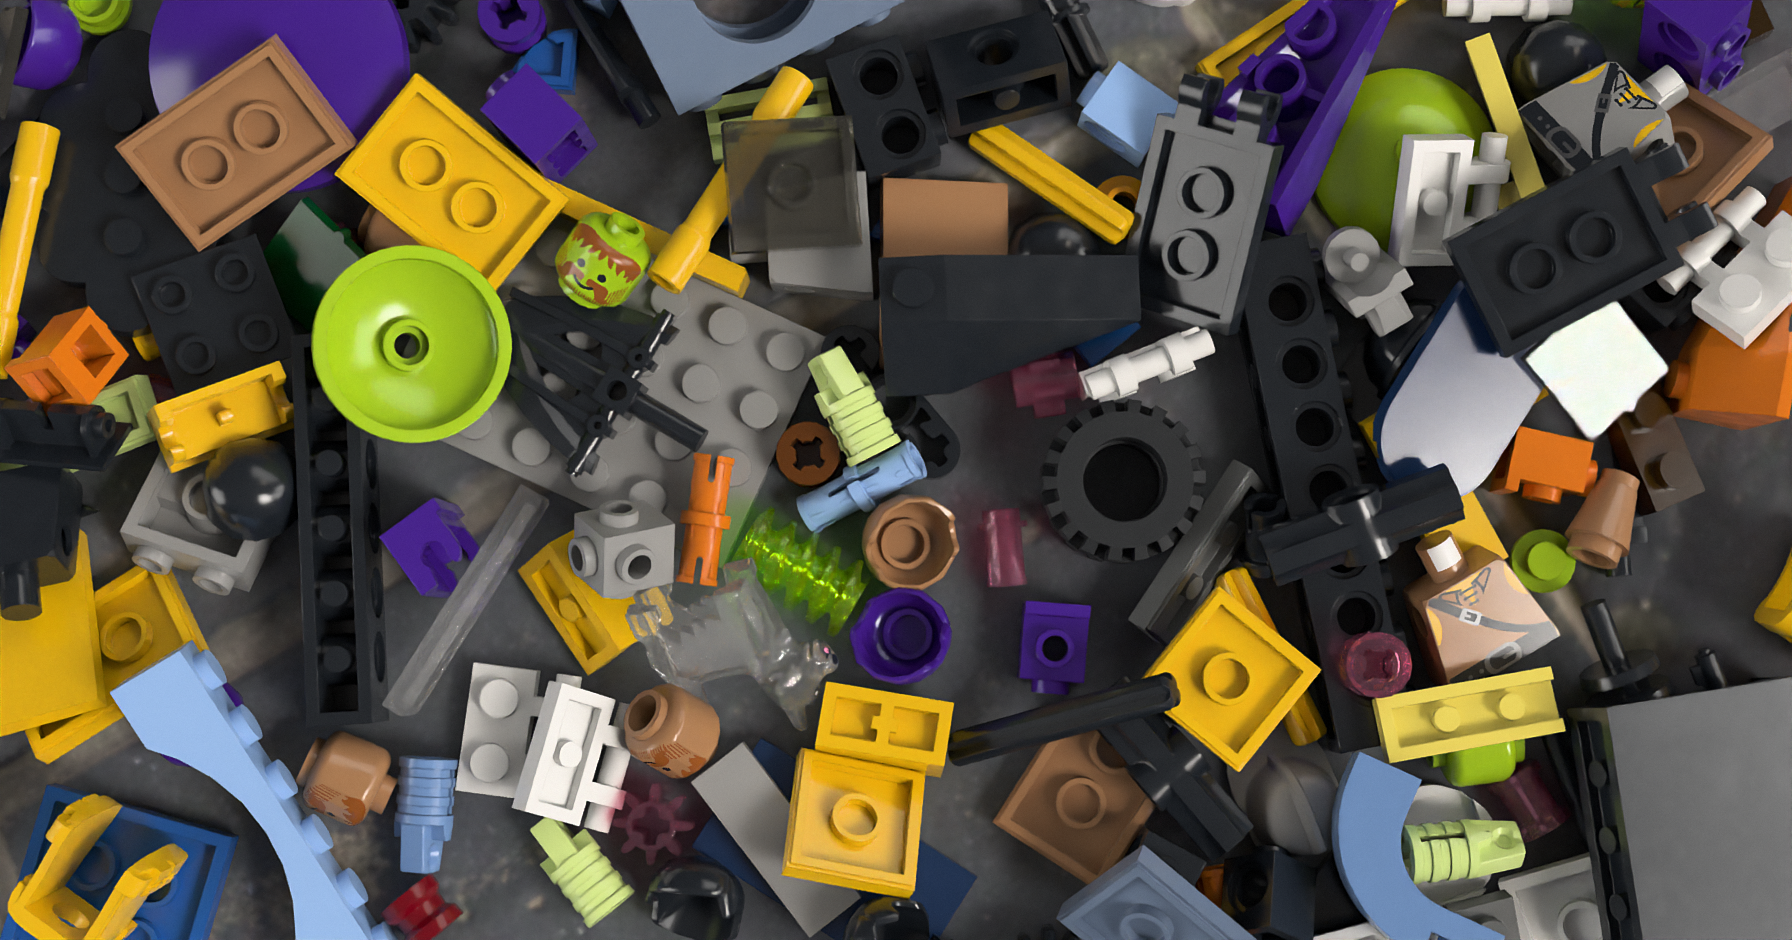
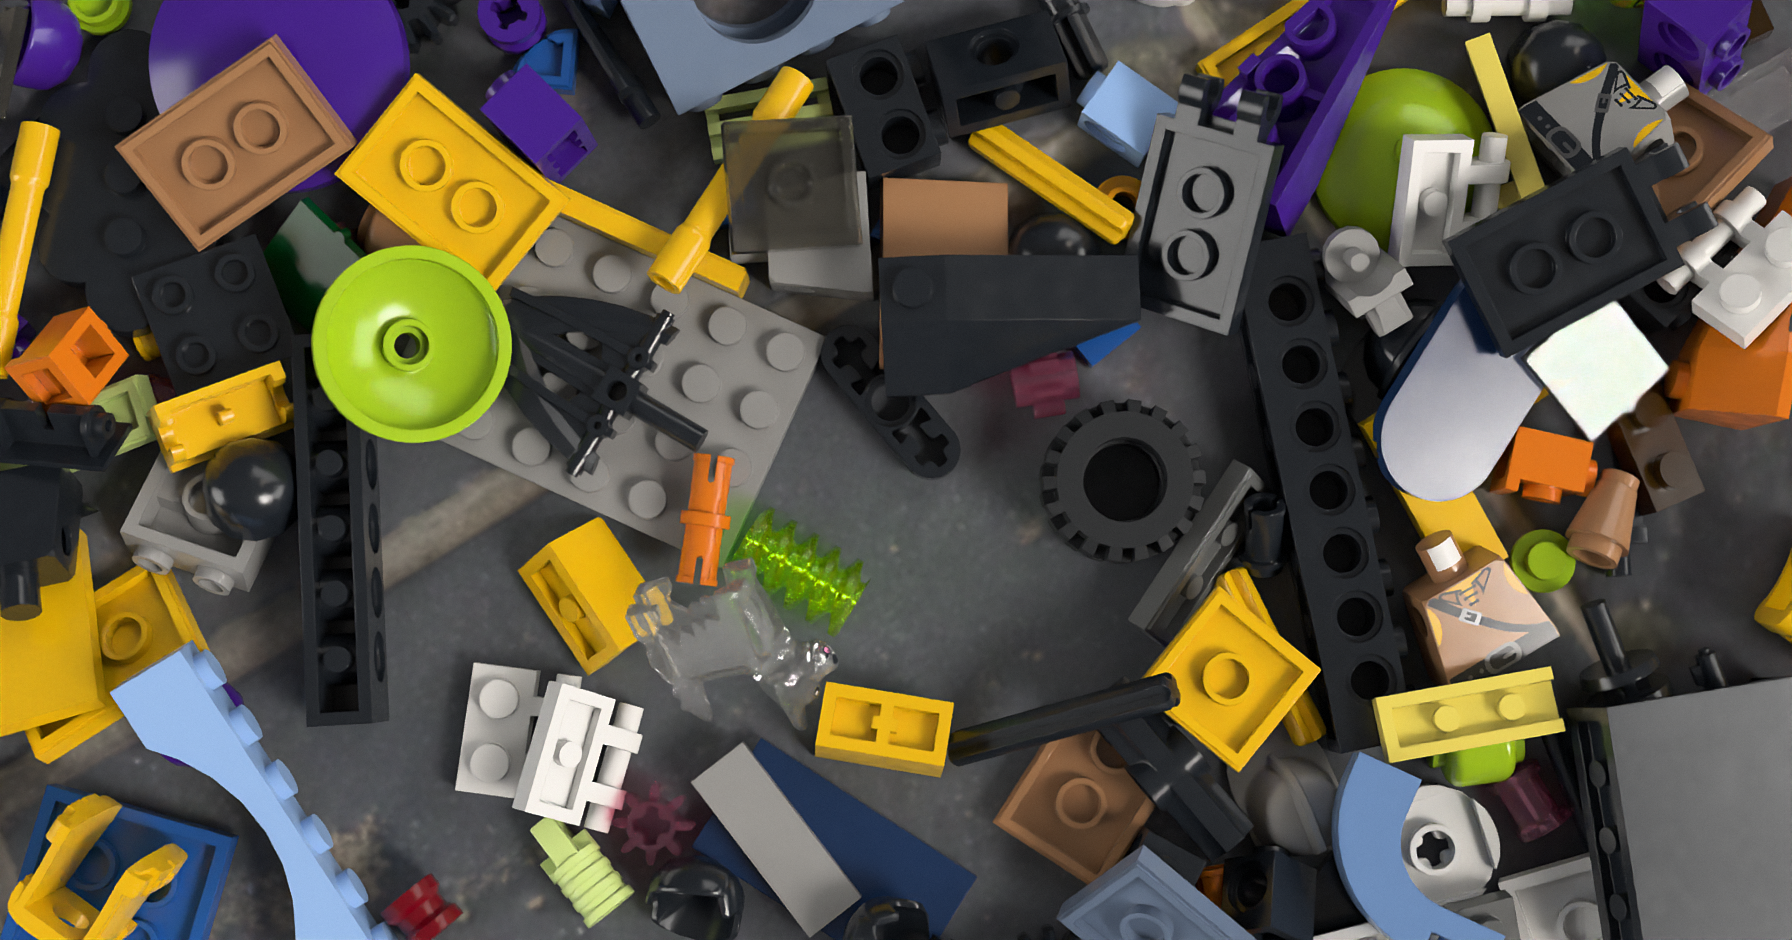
(346, 777): medium nougat head -> none
(424, 810): medium blue hinge -> none
(427, 543): dark purple hinge -> none
(466, 602): clear tile -> none
(602, 259): lime head -> none
(622, 548): light grey brick -> none
(671, 730): medium nougat head -> none
(810, 470): reddish brown wheel -> none
(851, 407): yellowish green hinge -> none
(854, 823): yellow plate -> none
(861, 486): light blue pin -> none
(901, 636): dark purple hair -> none
(909, 541): medium nougat hair -> none
(1004, 546): clear pink pin -> none
(1046, 620): dark purple brick -> none
(1165, 358): white plate -> none
(1355, 664): clear pink wheel -> none
(1361, 524): black piece -> none
(1460, 849): yellowish green hinge -> none

